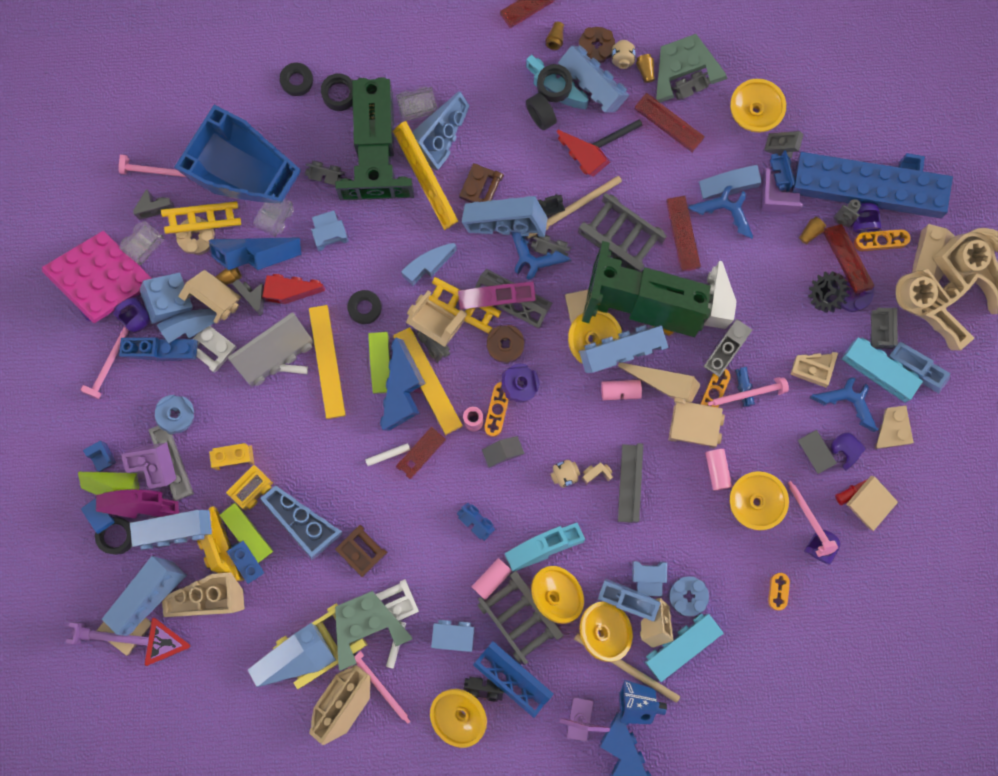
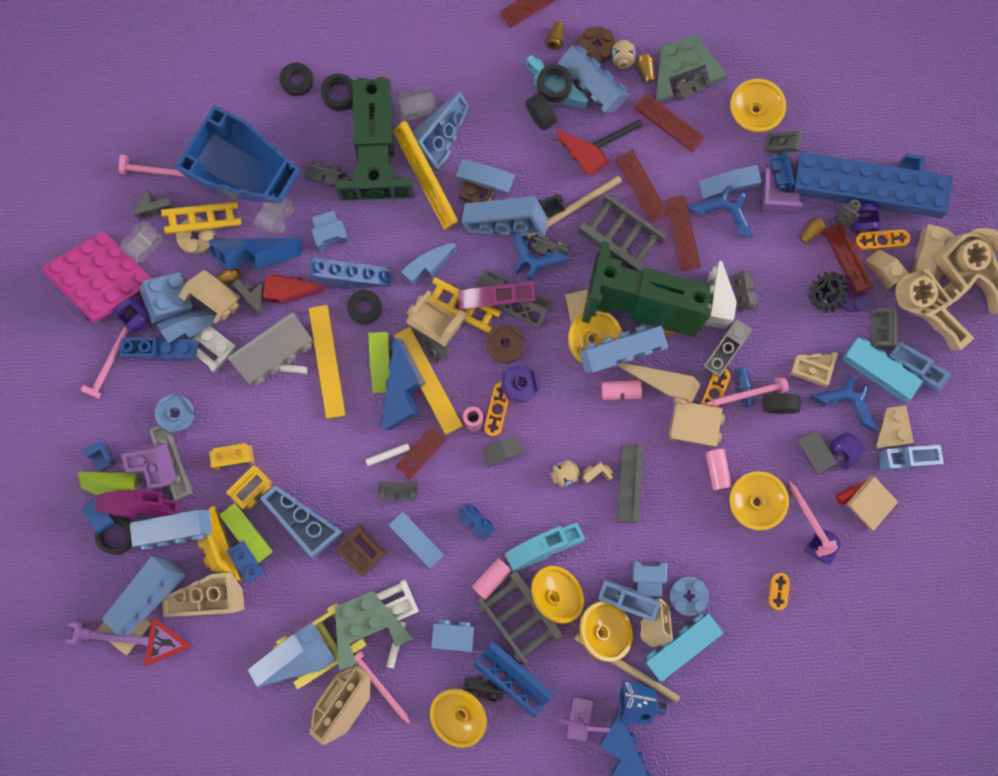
(348, 274): none -> blue slope
(403, 490): none -> dark grey hinge
(416, 540): none -> medium blue slope
(485, 176): none -> medium blue slope
(641, 186): none -> clear red plate
(743, 283): none -> dark grey hinge
(781, 403): none -> black tyre
(886, 268): none -> tan slope
(910, 457): none -> medium blue slope

